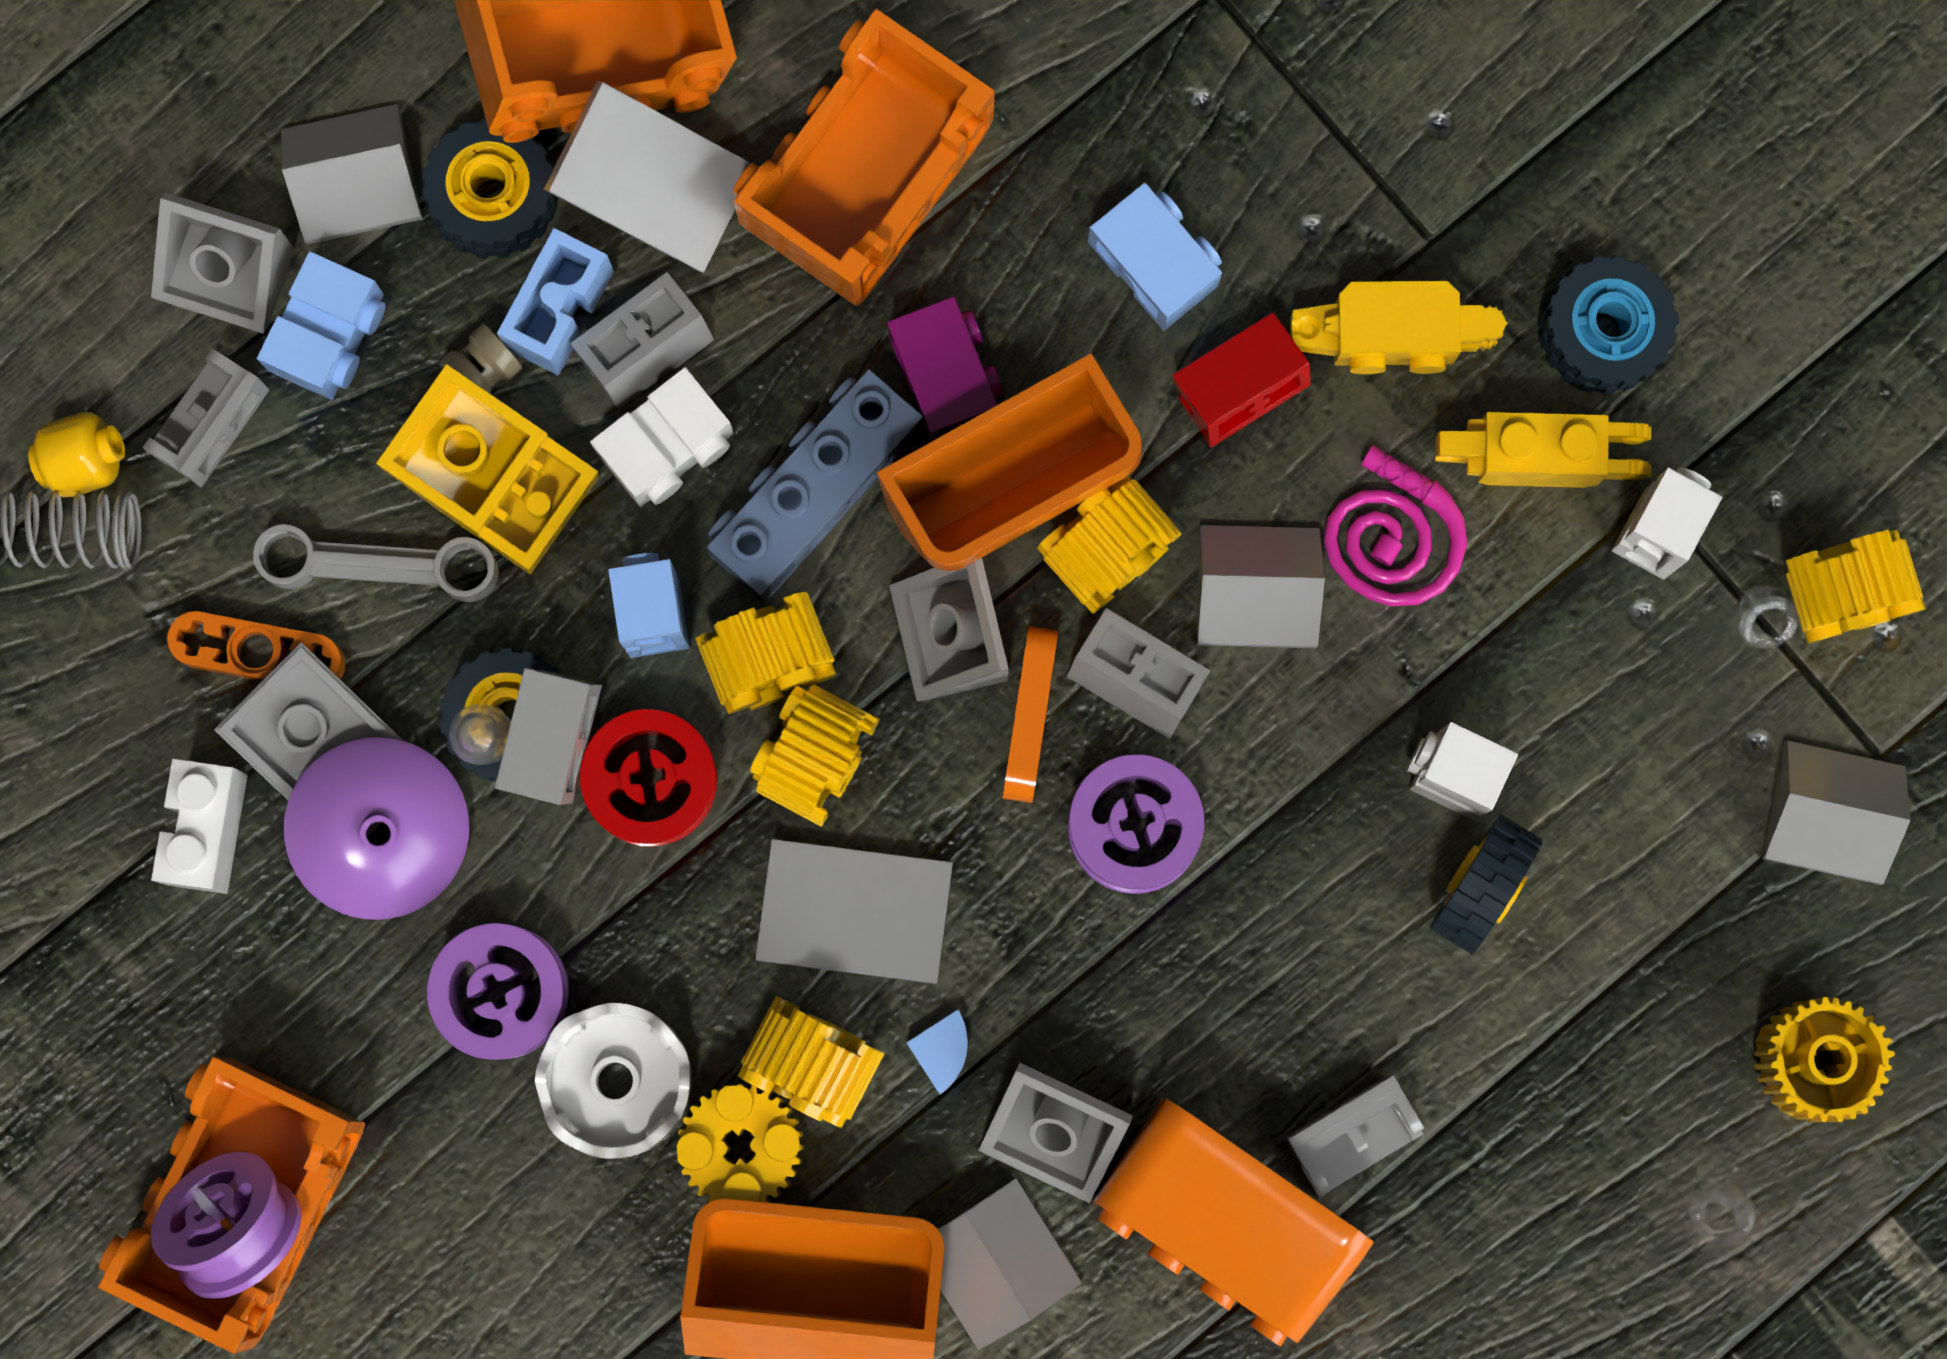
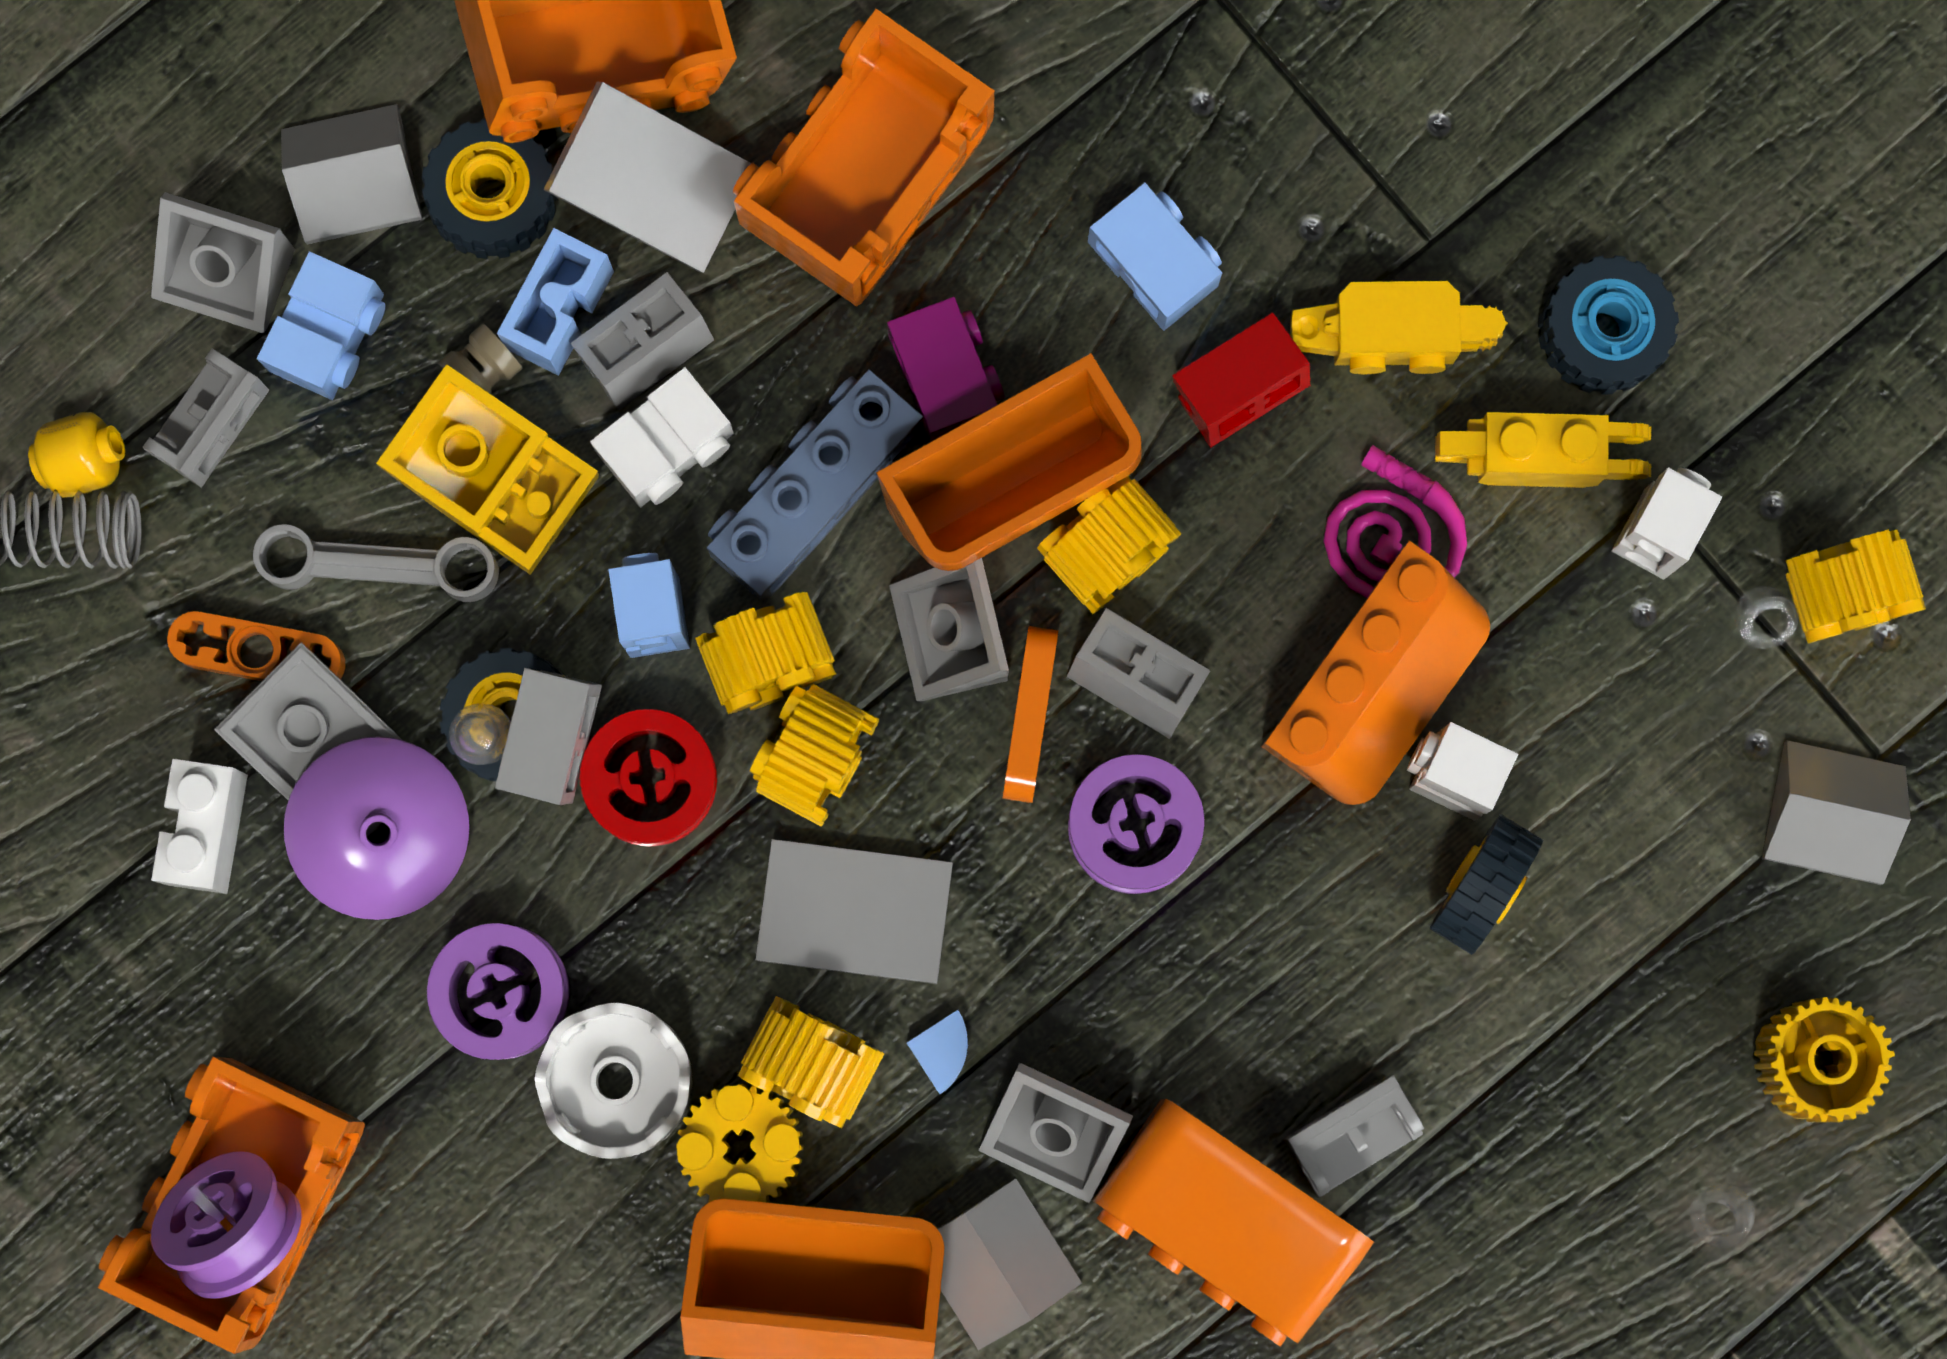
(1259, 586): light grey slope -> none
(1382, 679): none -> orange windscreen

